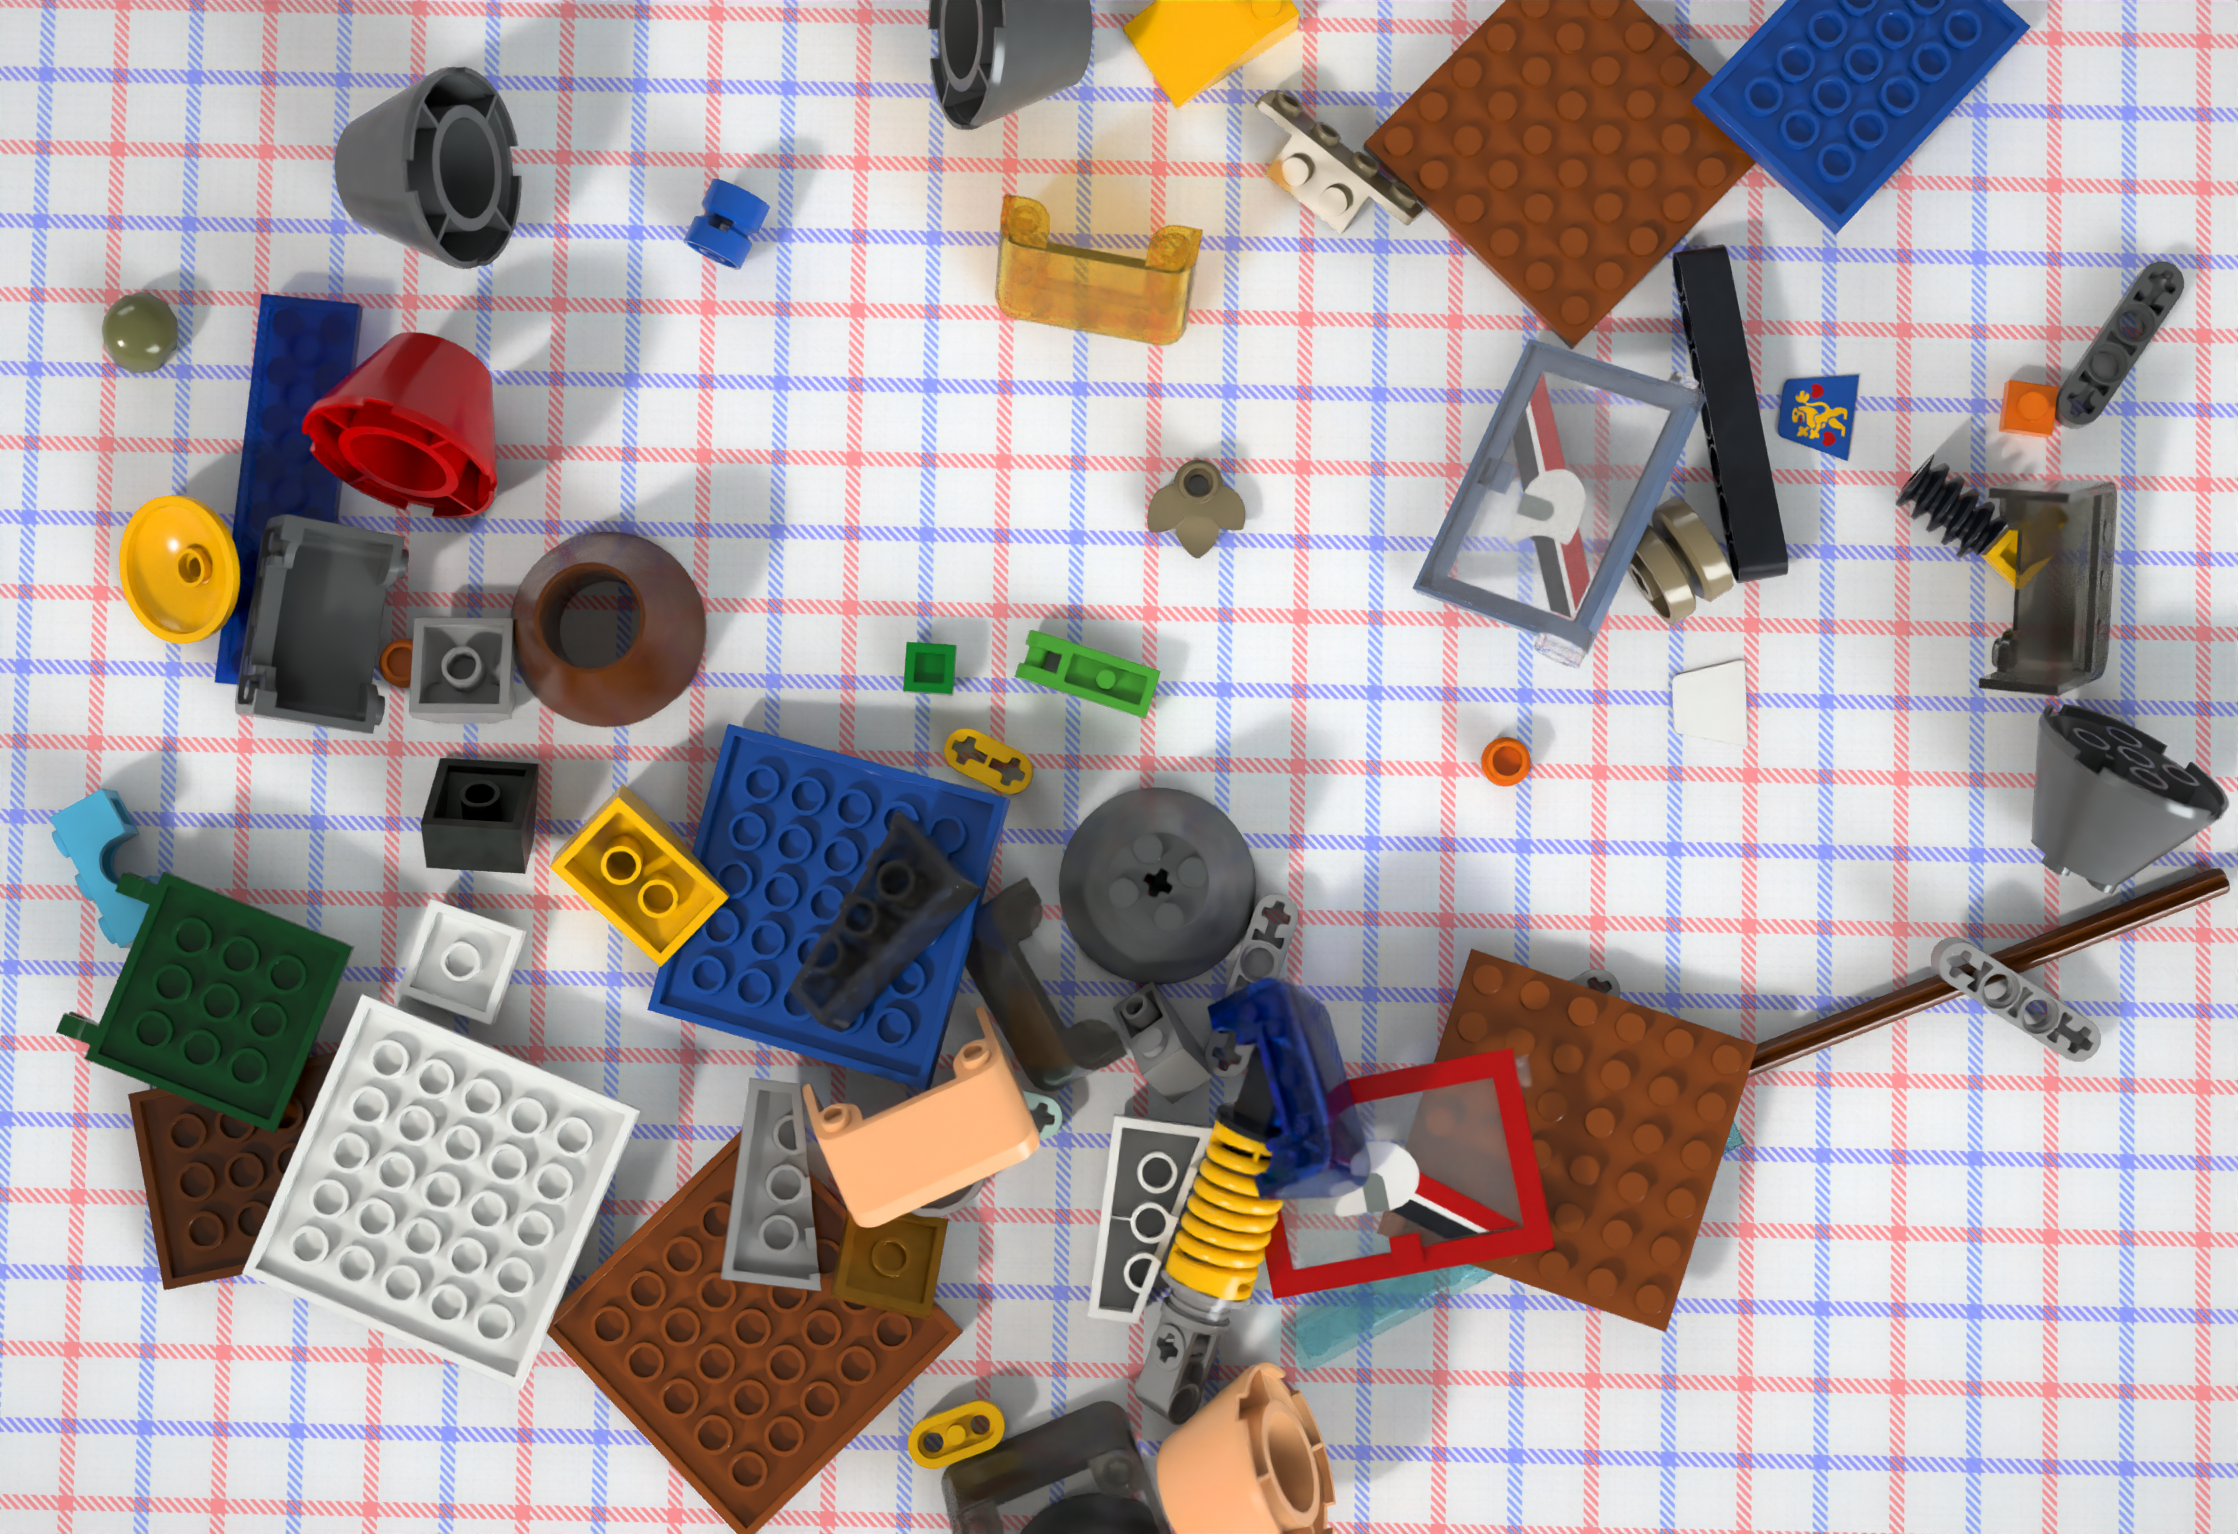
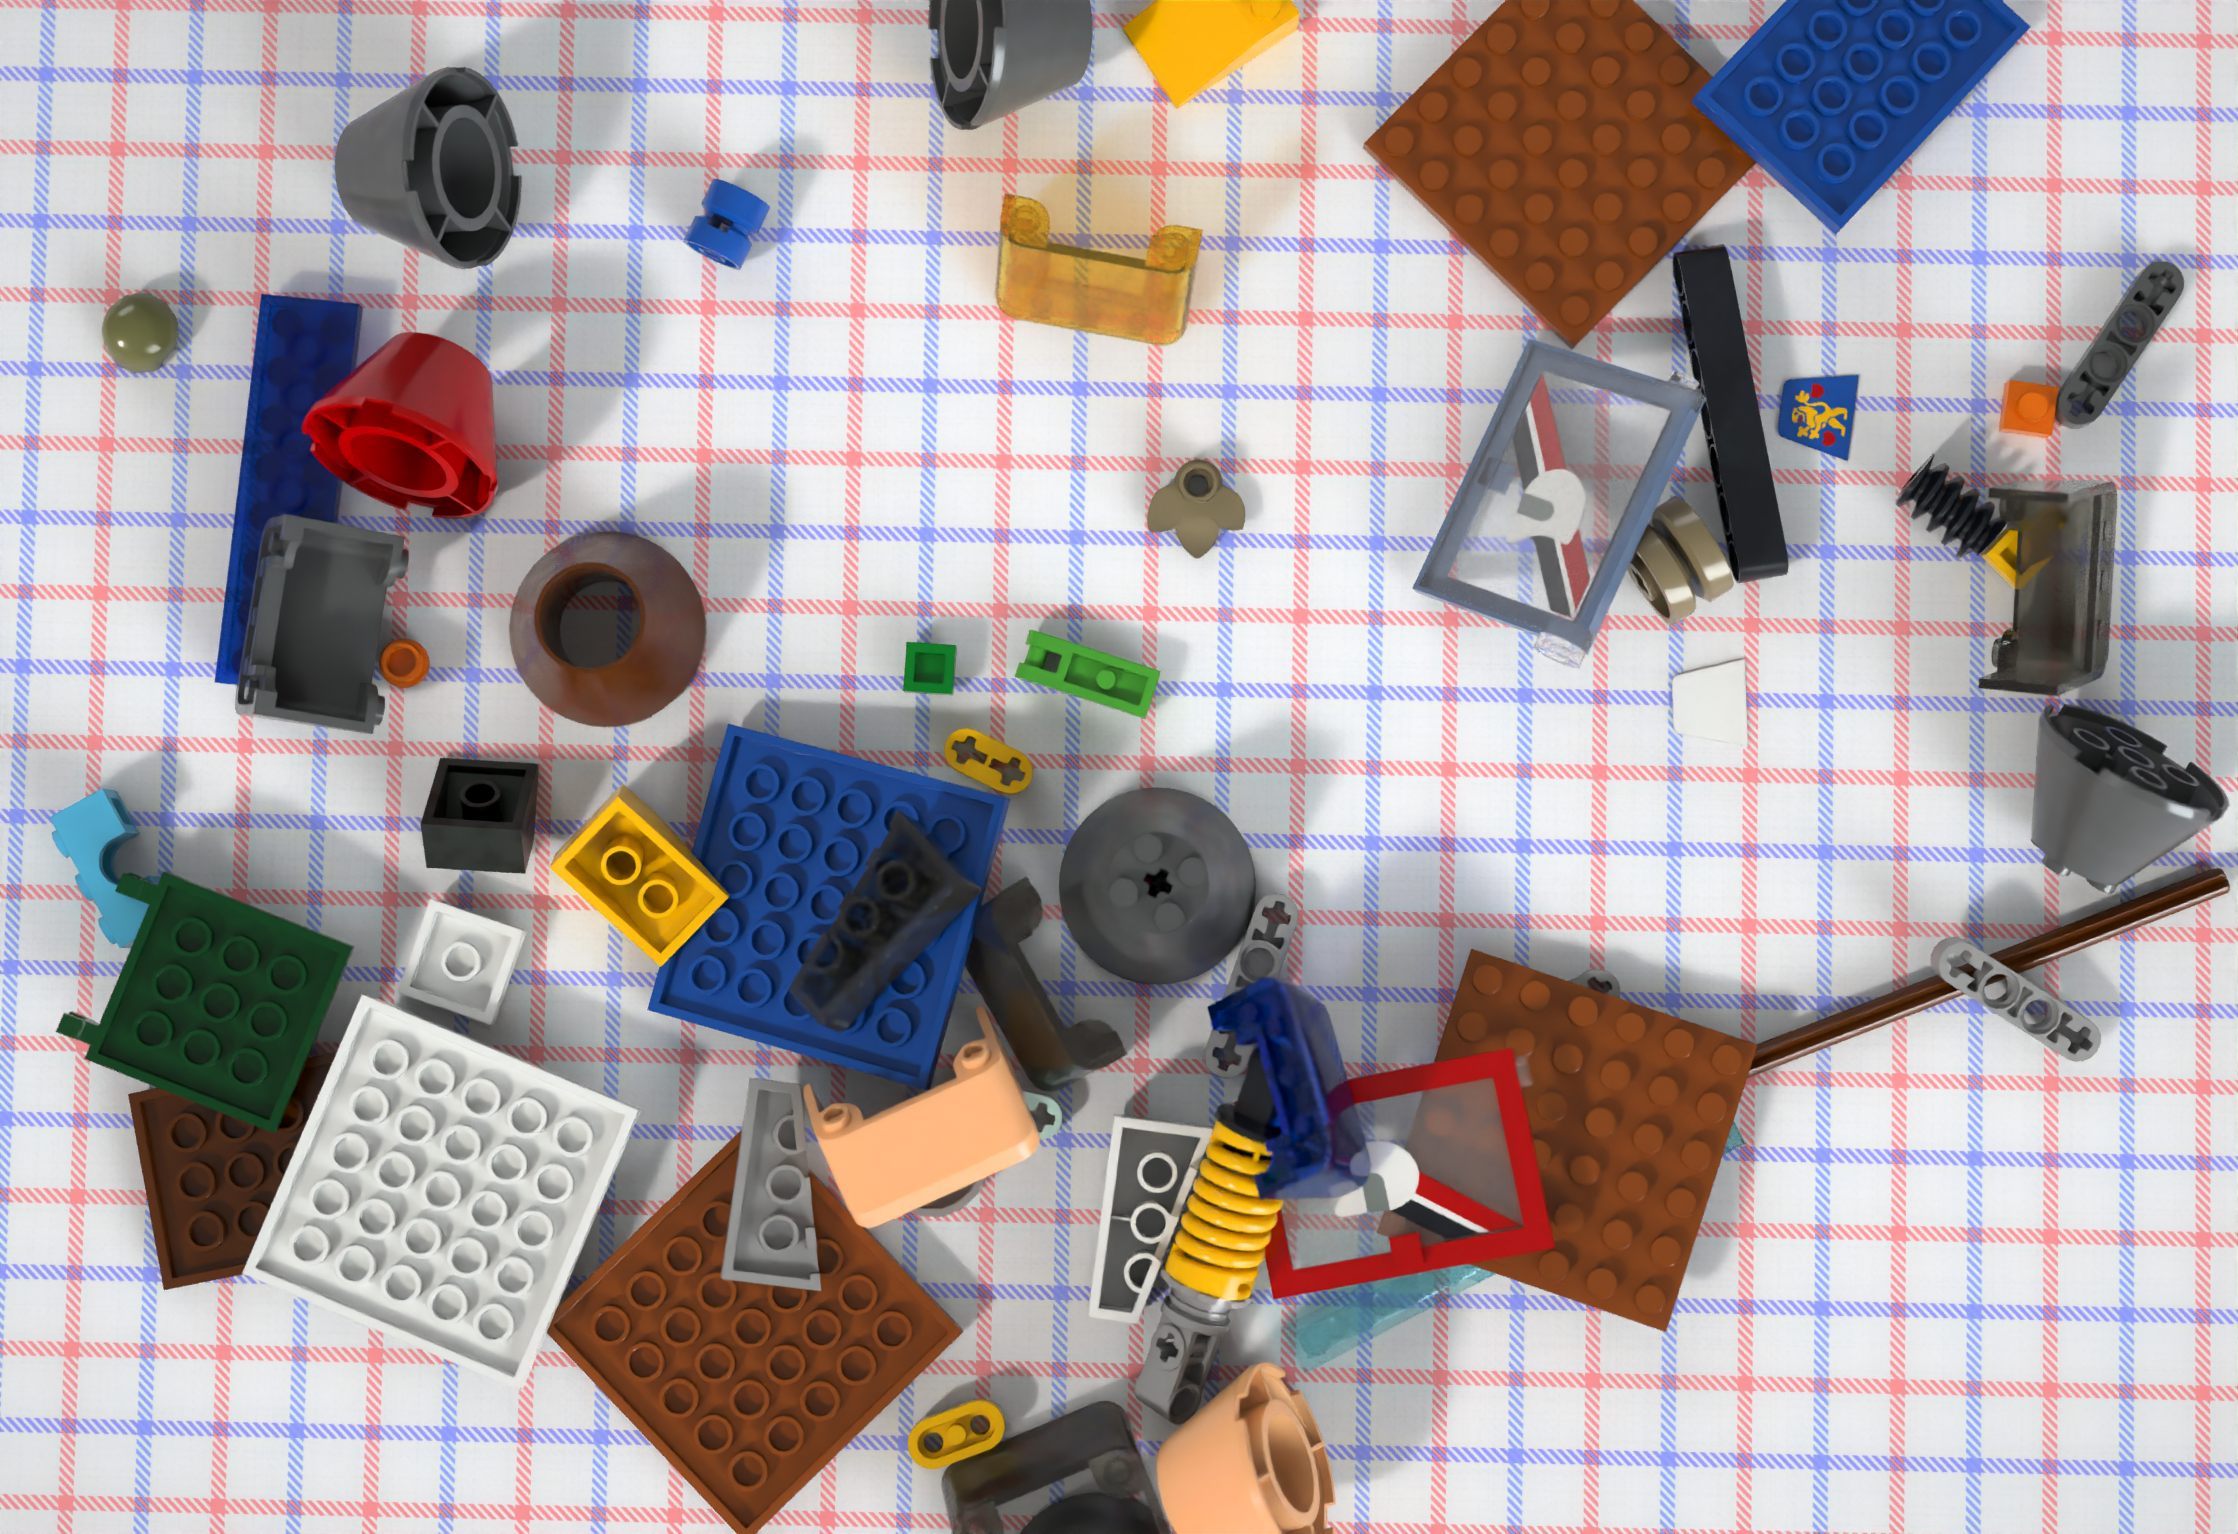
(179, 569): yellow dish -> none
(462, 670): light grey slope -> none
(891, 1264): pearl gold tile -> none
(1161, 1043): light grey slope -> none
(1326, 172): bracket -> none
(1505, 761): orange plate -> none

